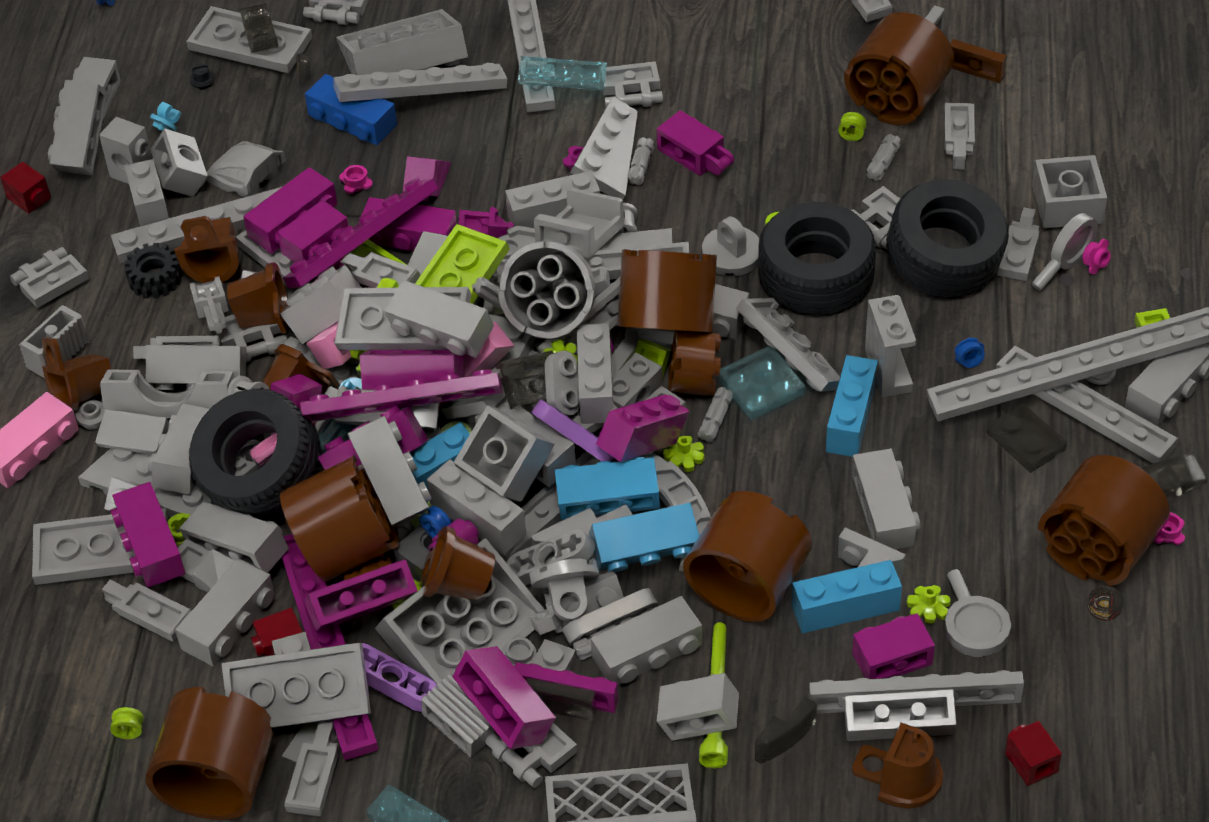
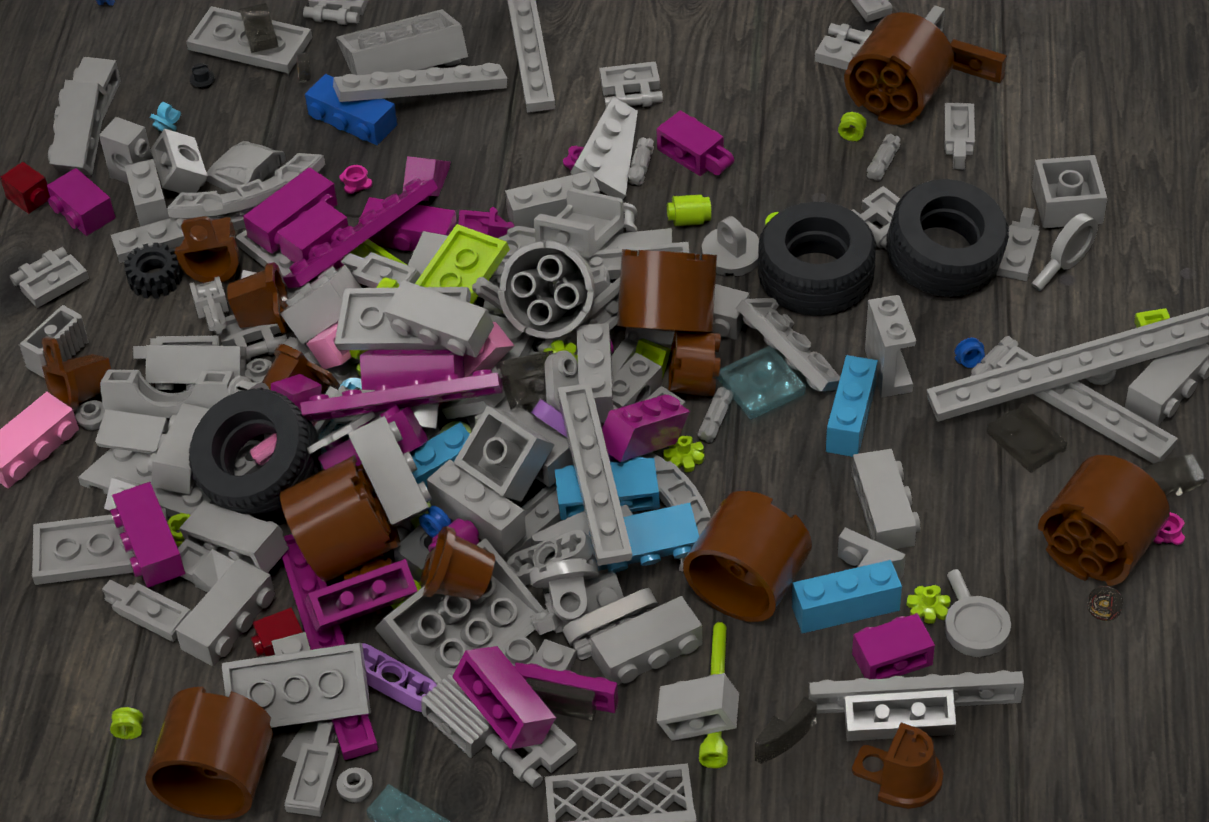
(80, 202): none -> magenta brick
(246, 195): none -> light grey tile
(257, 369): none -> light grey plate
(341, 432): none -> light grey piece
(357, 792): none -> light grey plate
(562, 73): clear light blue plate -> none
(594, 474): none -> light grey plate
(689, 210): none -> lime brick
(839, 50): none -> light grey plate
(994, 356): none -> light grey axle
(1032, 752): dark red brick -> none
(1096, 255): dark pink plate -> none

